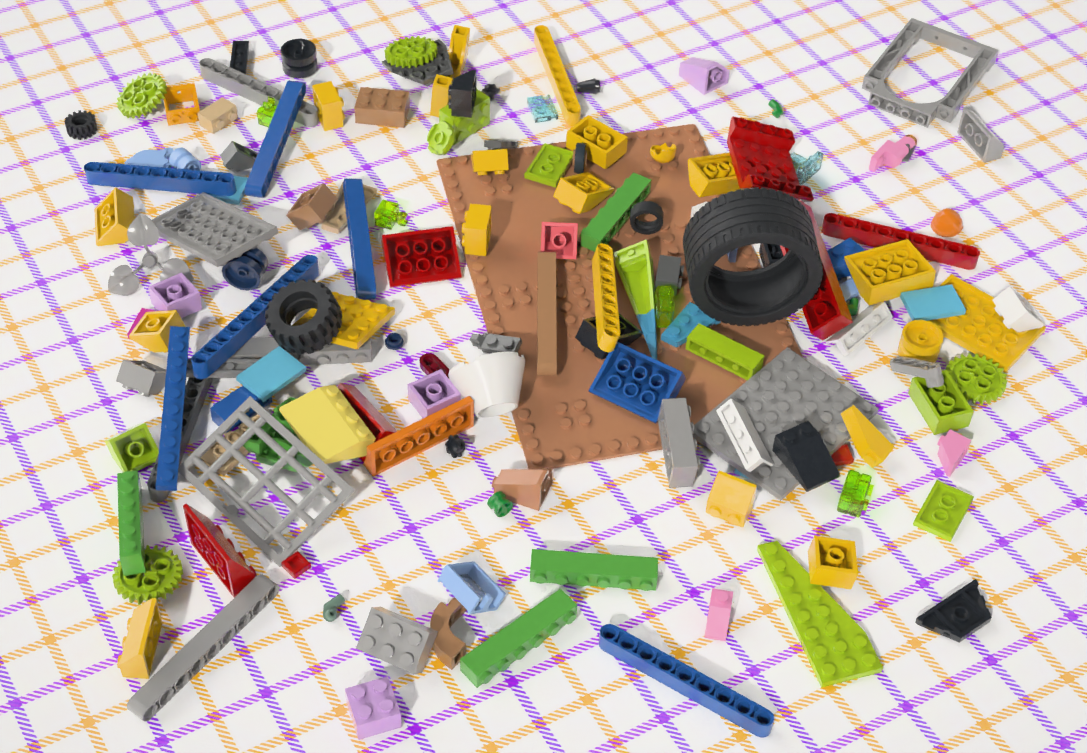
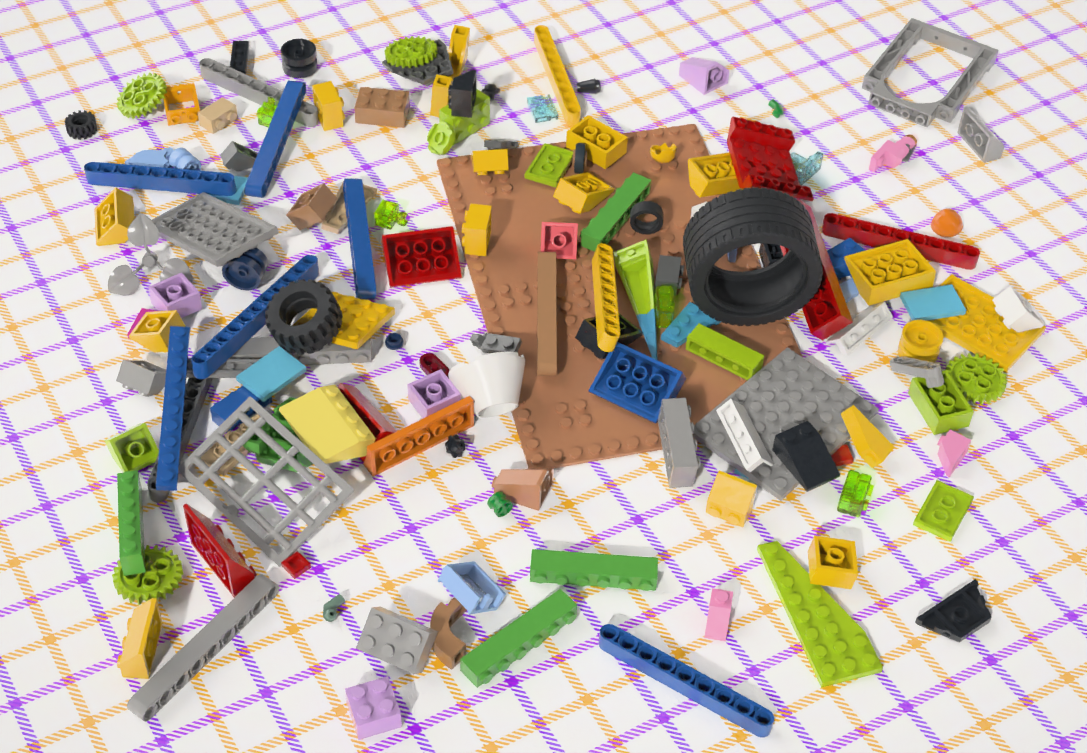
(853, 306): green arm -> none

